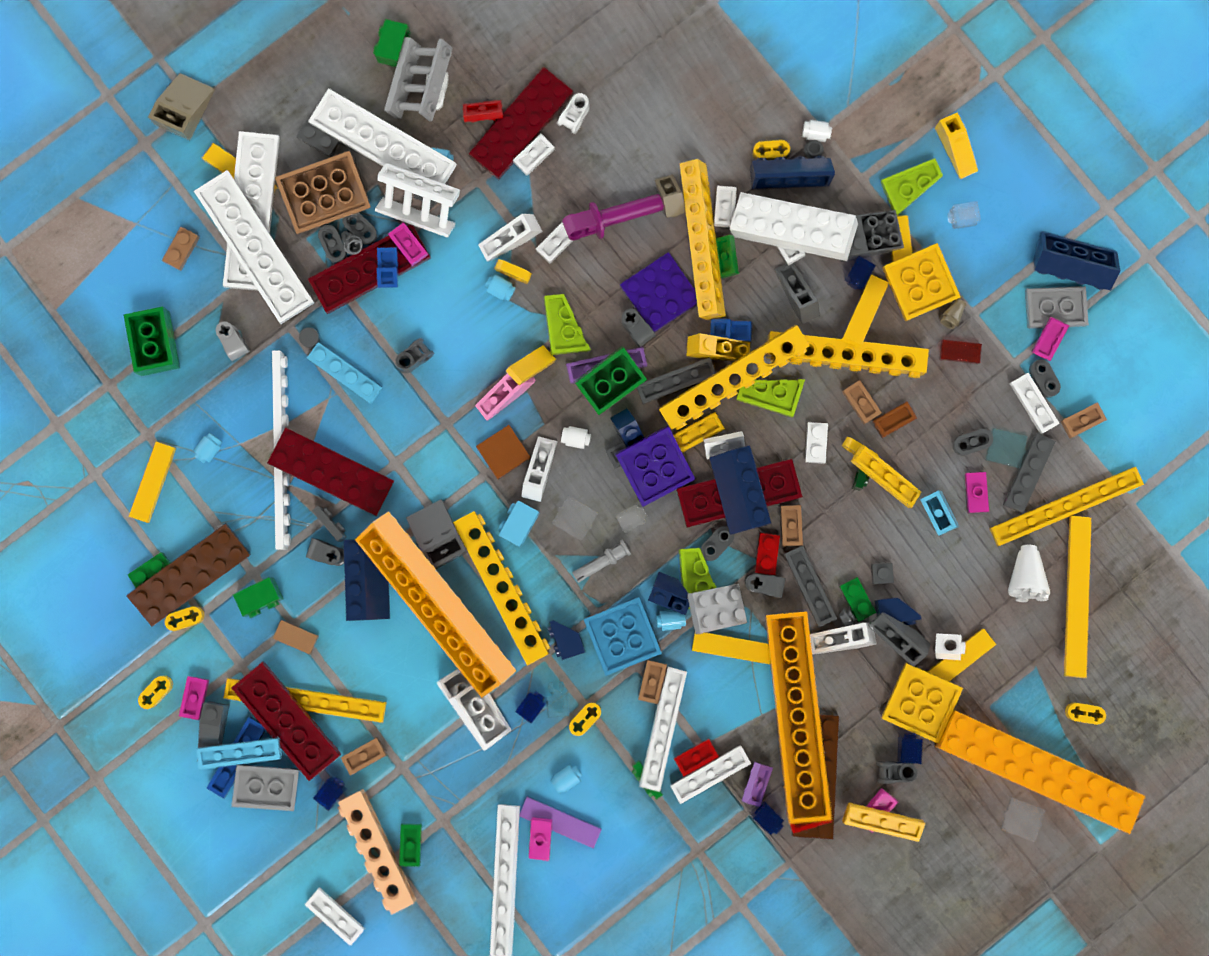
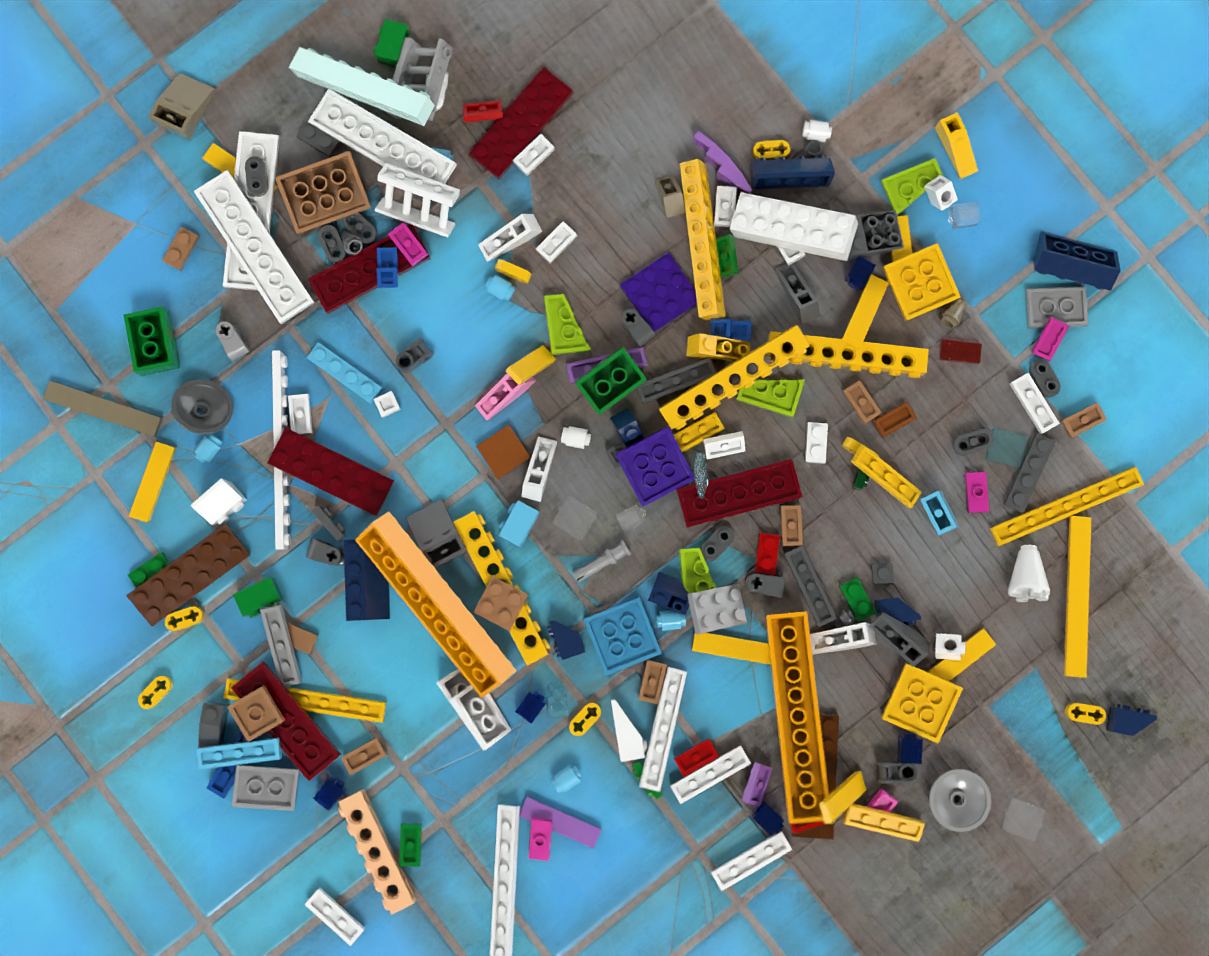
(102, 408): none -> dark tan tile
(193, 697): dark pink plate -> none
(203, 397): none -> dark grey dish
(219, 502): none -> white slope
(256, 175): none -> dark grey plate
(256, 713): none -> medium nougat plate
(281, 645): none -> light grey plate
(300, 414): none -> white plate
(309, 337): dark grey tile -> none
(362, 86): none -> light aqua brick
(387, 404): none -> white plate
(501, 603): none -> medium nougat plate
(573, 116): white piece -> none
(594, 220): magenta piece -> none
(628, 738): none -> white slope
(700, 474): none -> clear light blue slope
(727, 170): none -> medium lavender slope
(740, 490): dark blue slope -> none
(751, 860): none -> white plate
(842, 797): none -> yellow tile
(941, 192): none -> white brick
(973, 802): none -> light grey dish
(1041, 772): light orange brick -> none
(1128, 722): none -> dark blue slope

